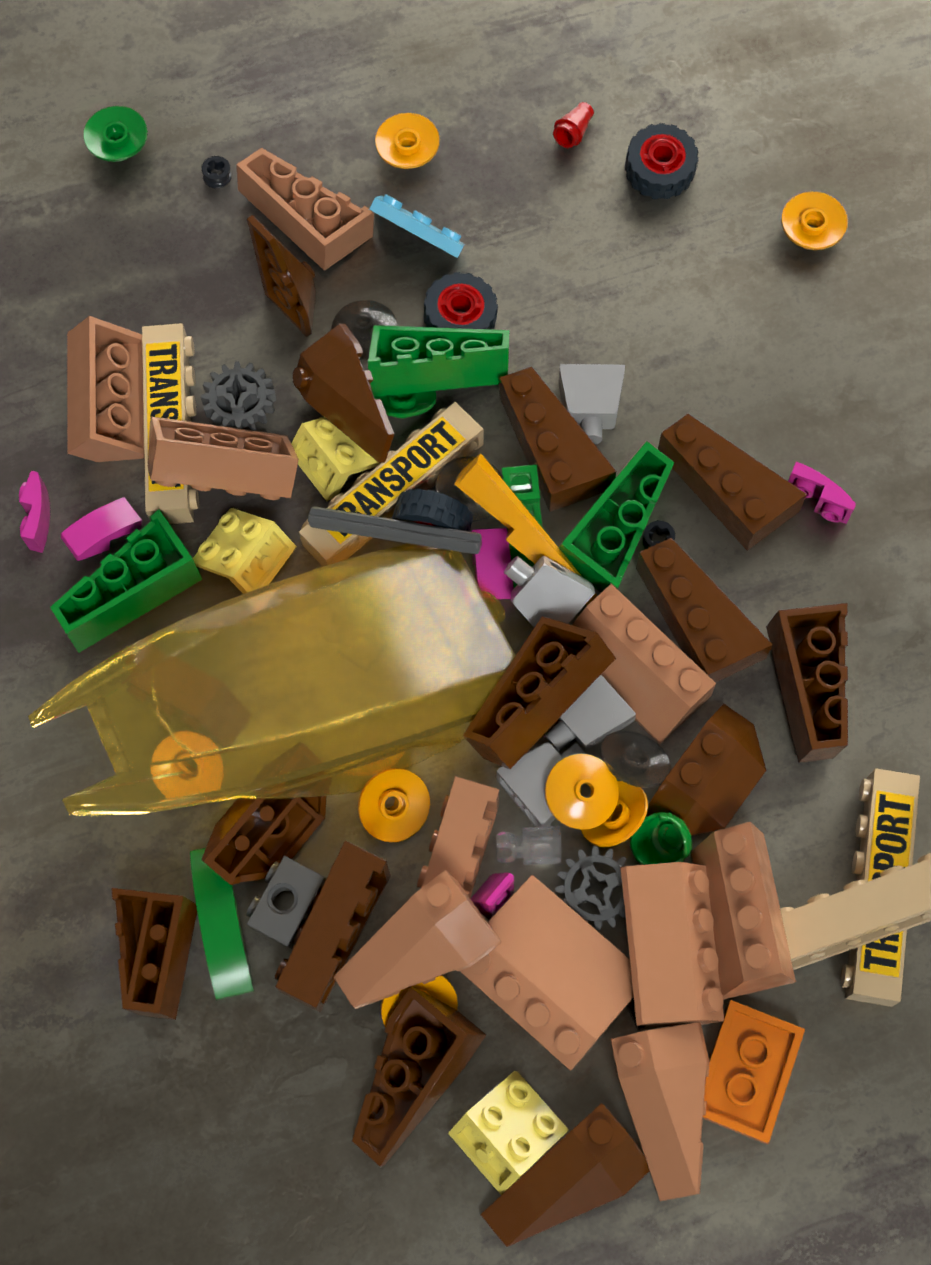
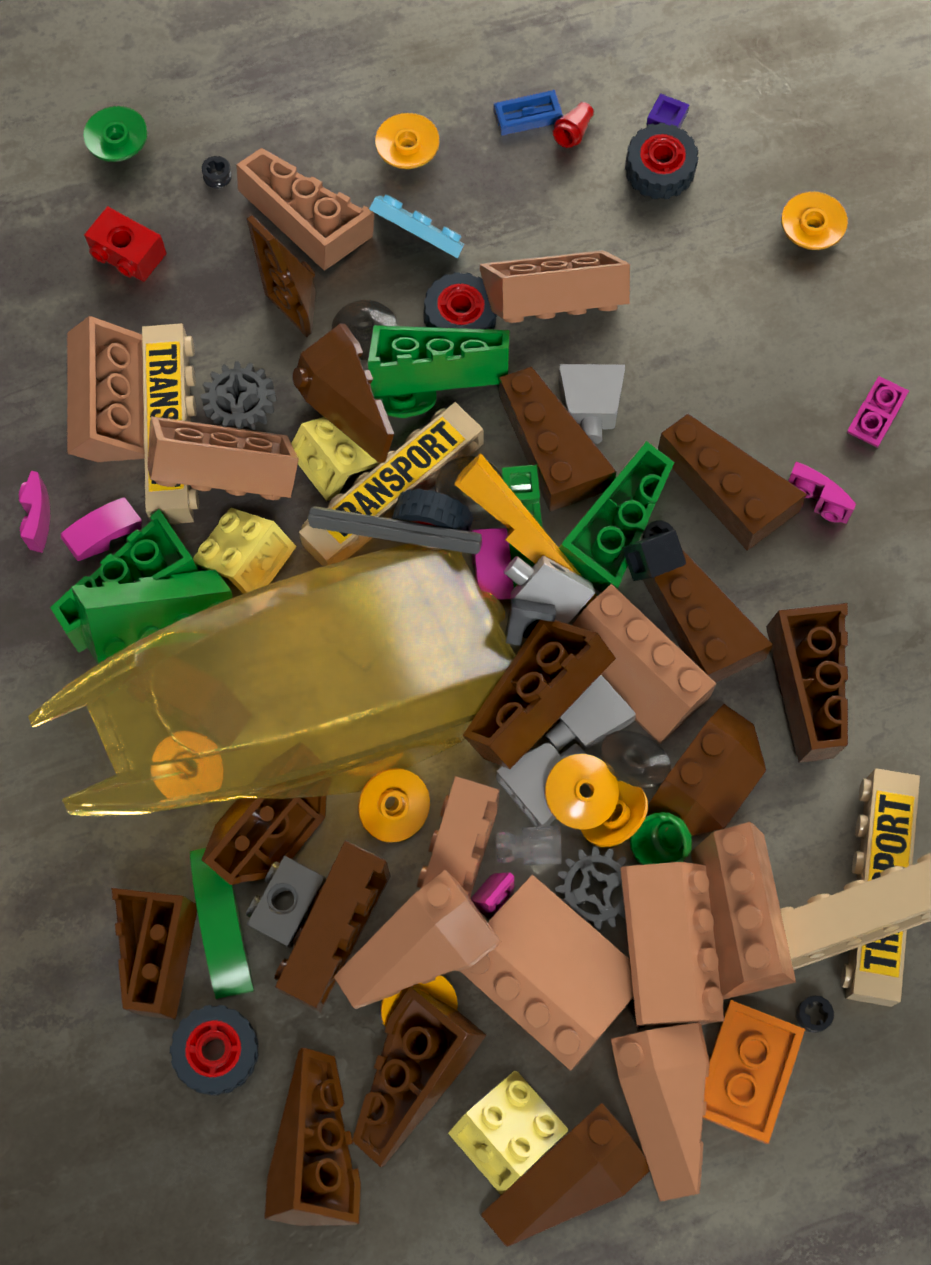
(114, 230): none -> red brick
(126, 613): none -> green wedge
(190, 1043): none -> black wheel
(311, 1162): none -> reddish brown wedge
(524, 617): none -> black panel
(529, 116): none -> blue tile
(556, 285): none -> nougat slope
(654, 555): none -> black panel
(668, 111): none -> dark purple plate
(825, 1009): none -> black bush
(878, 411): none -> dark pink slope

